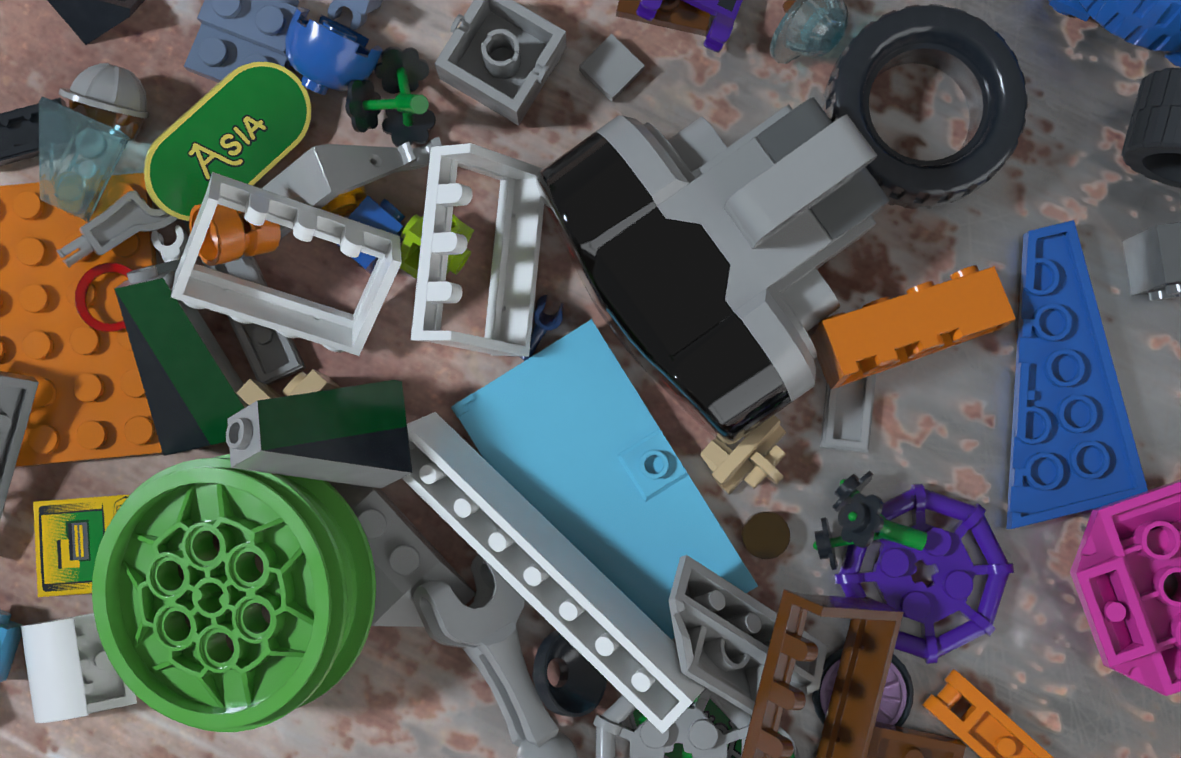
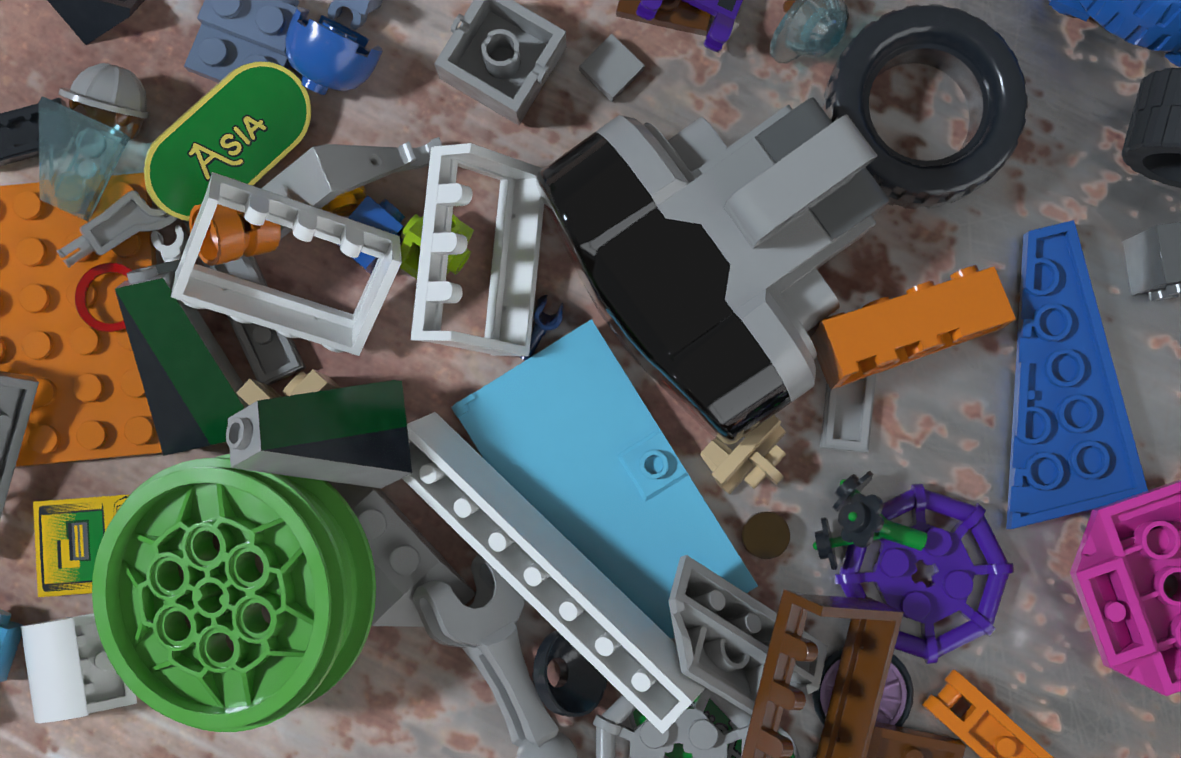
(406, 114): black plant -> none

